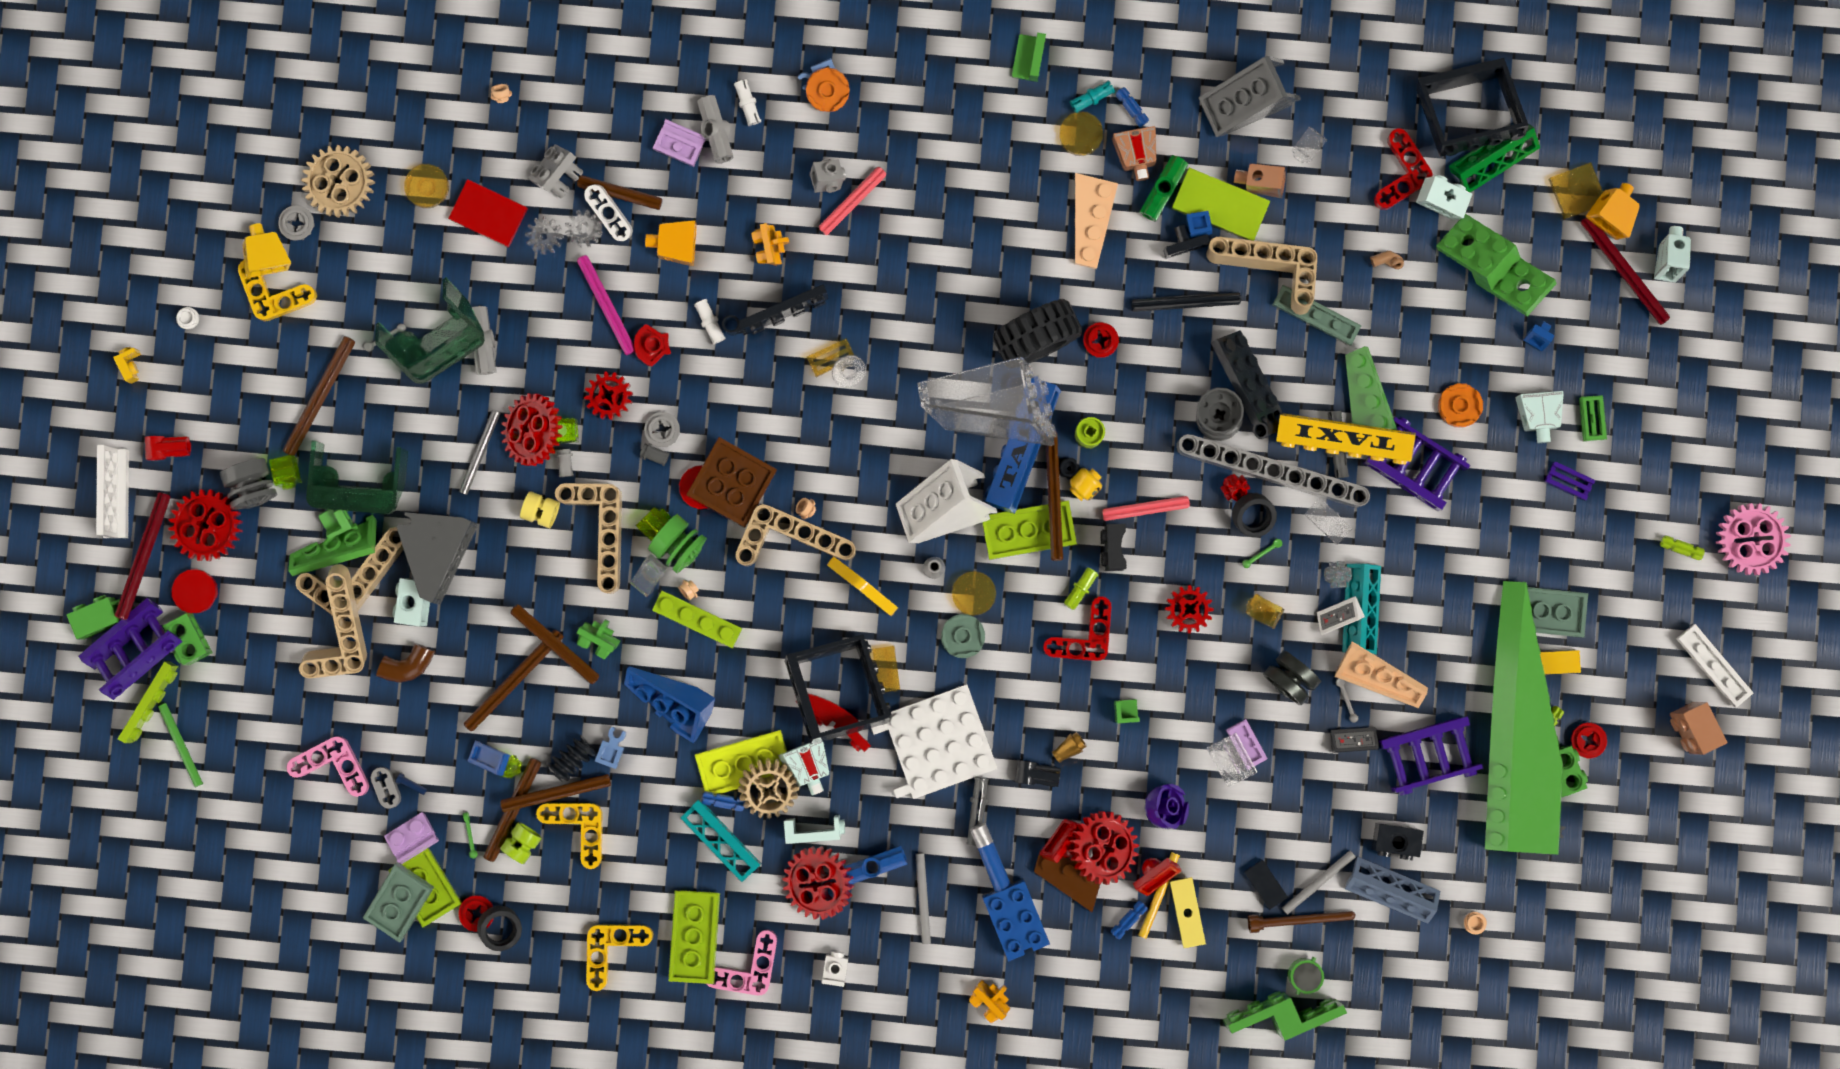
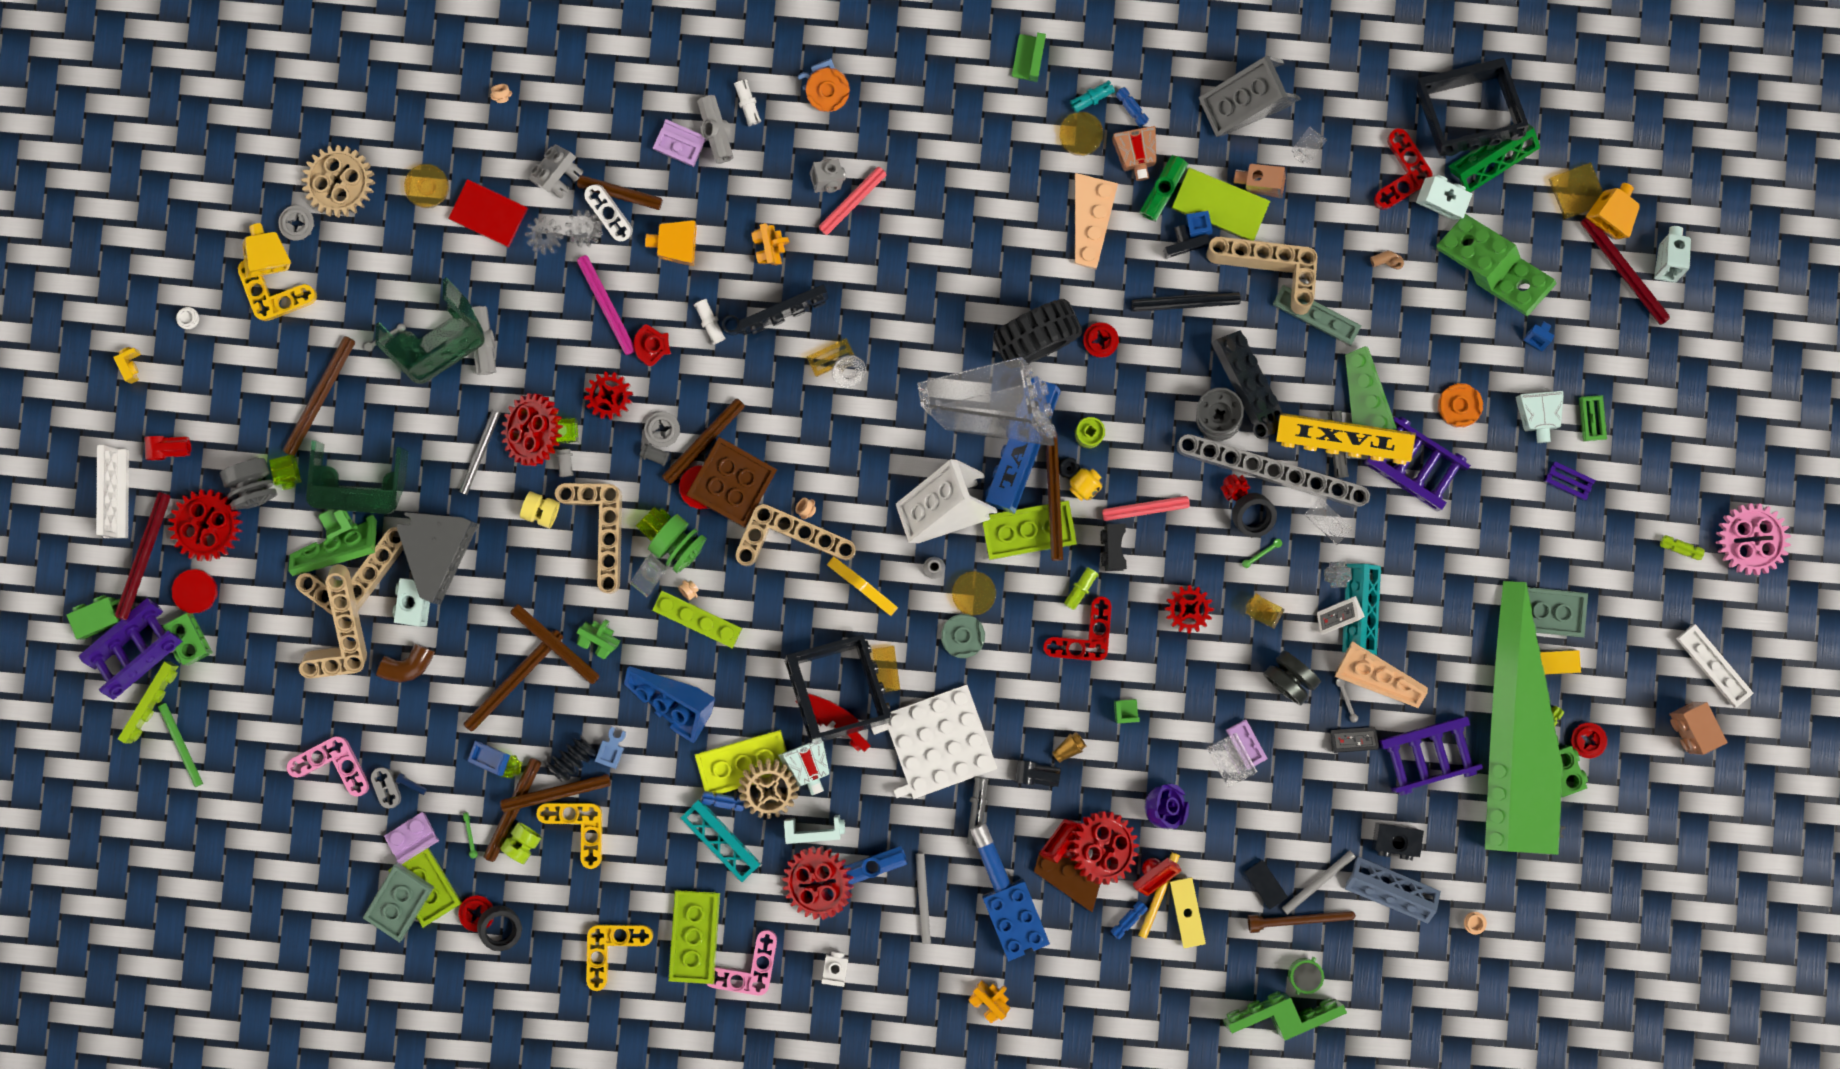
(703, 441): none -> reddish brown axle

